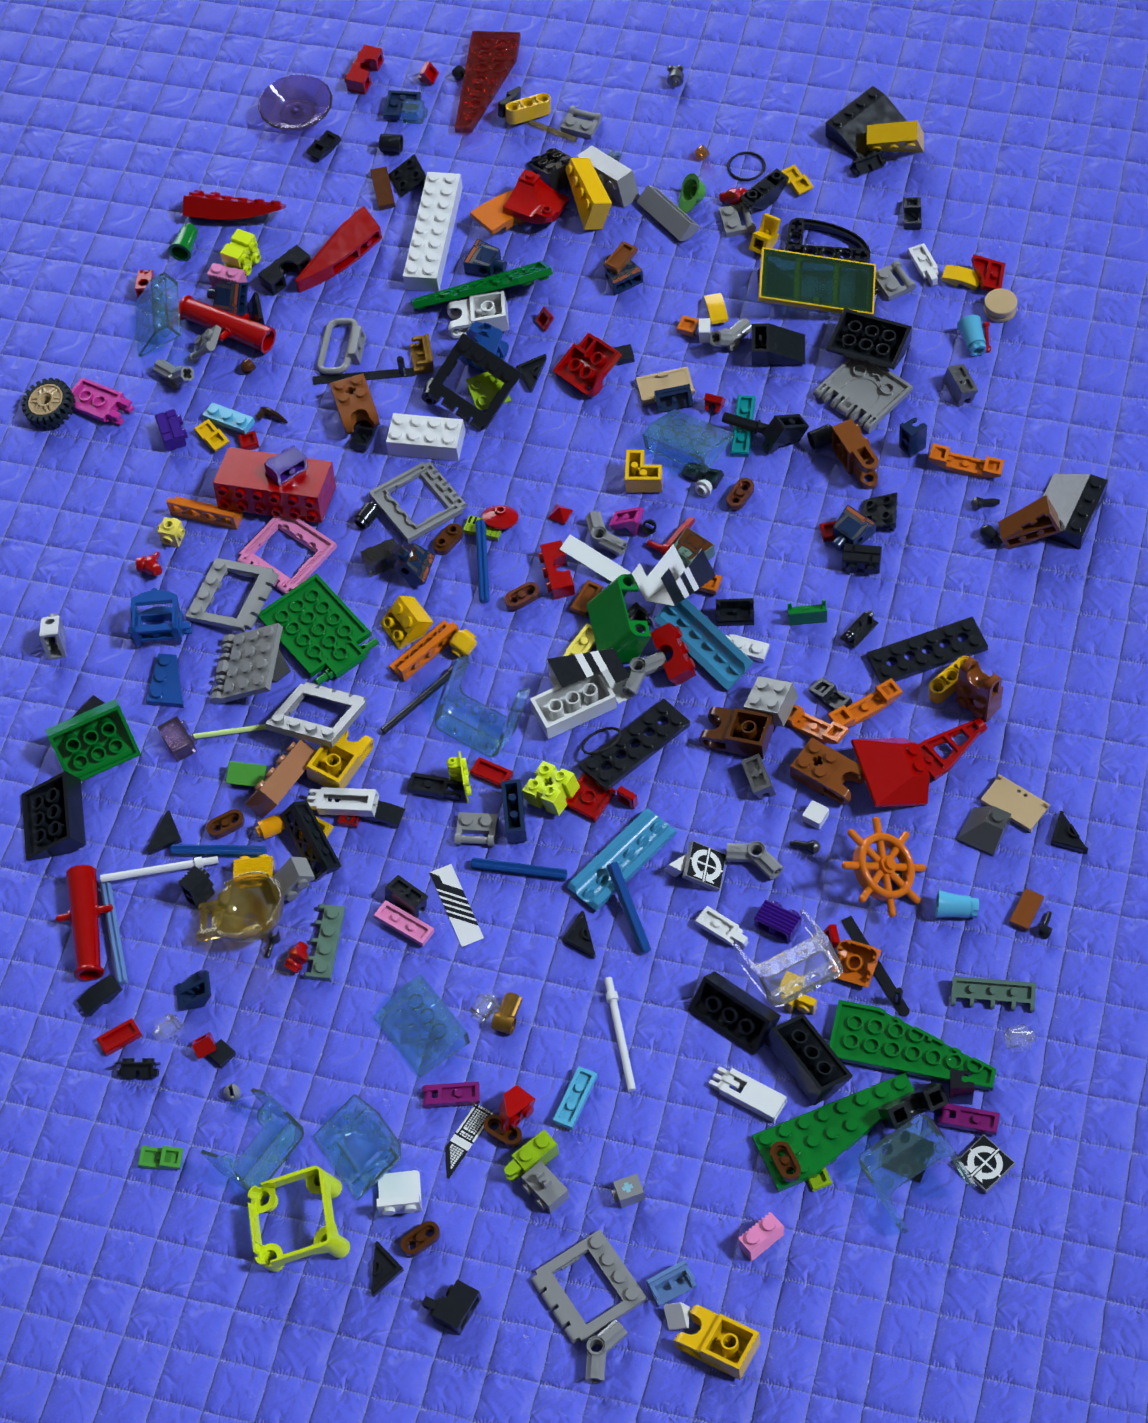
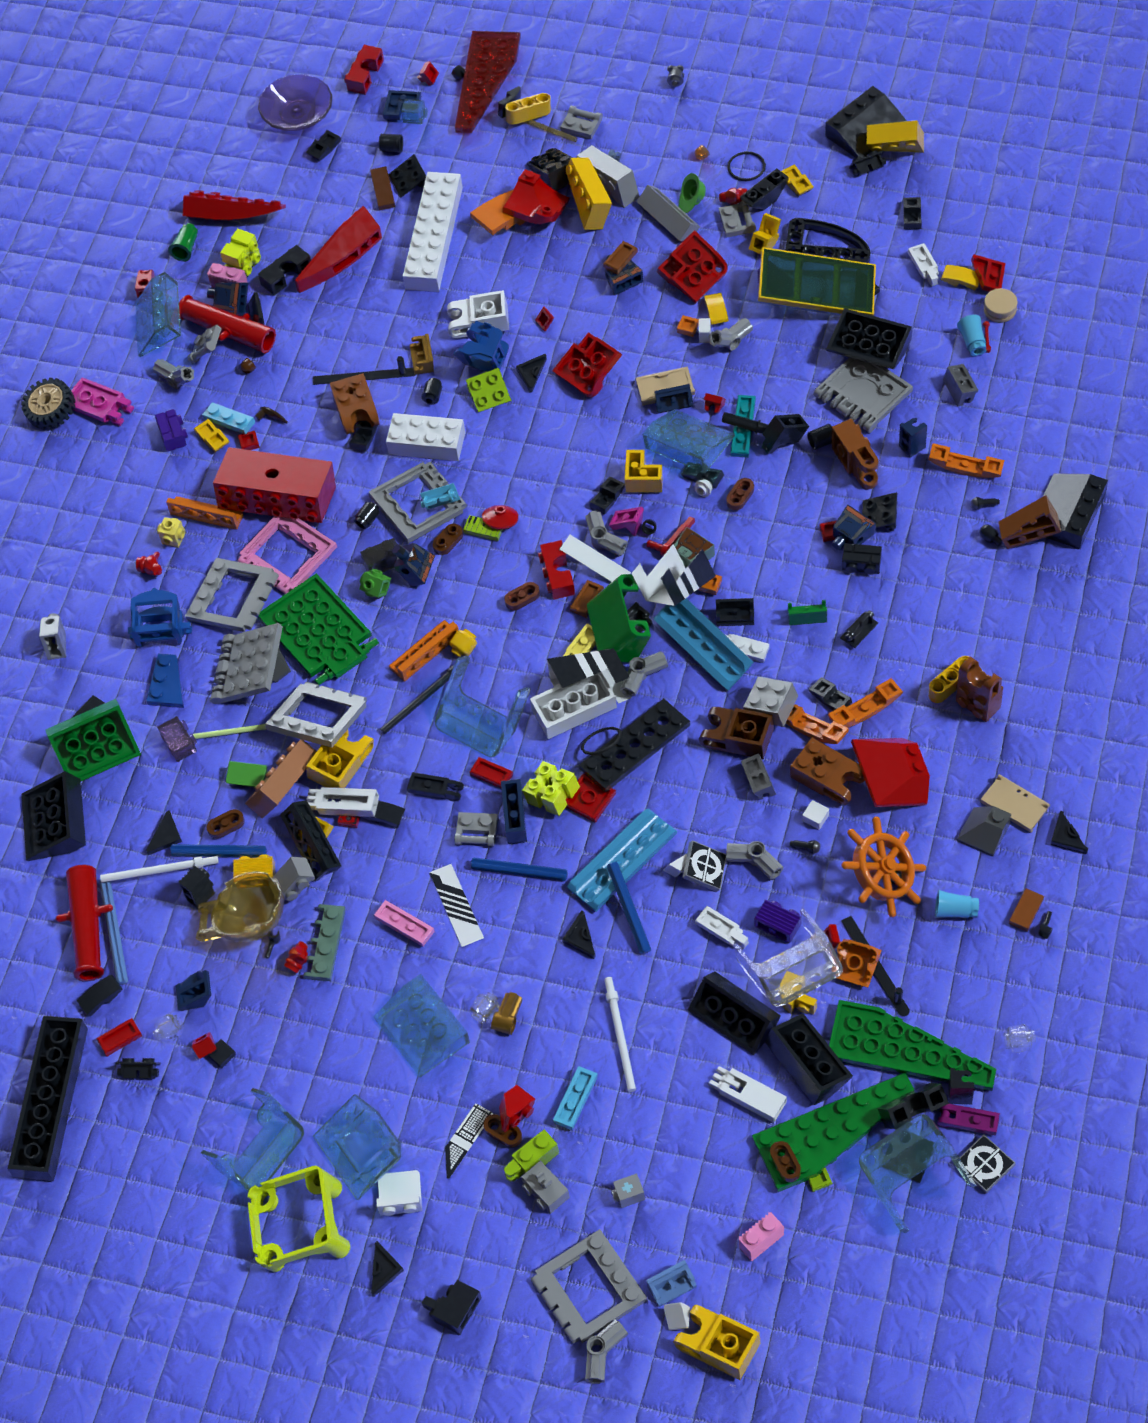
(48, 1098): none -> black brick
(160, 1158): bright green slope -> none
(236, 1090): light grey hinge -> none
(270, 826): light orange brick -> none
(286, 465): dark purple brick -> none
(354, 347): light grey bar -> none
(374, 583): none -> bright green brick
(405, 896): black hinge -> none
(406, 621): yellow slope -> none
(419, 1238): reddish brown plate -> none
(439, 496): none -> medium azure hinge
(451, 1094): magenta plate -> none
(459, 772): neon yellow hinge -> none
(482, 563): blue axle -> none
(483, 260): dark blue torso -> none
(487, 361): black hinge -> none
(521, 275): green wing -> none
(560, 514): red slope -> none
(607, 496): none -> black slope
(627, 354): black tile -> none
(627, 797): red tile -> none
(680, 666): red arch -> none
(693, 267): none -> red slope
(776, 345): black slope -> none
(888, 283): light grey plate -> none
(931, 640): black plate -> none
(935, 764): red plate -> none
(993, 990): sand green hinge -> none

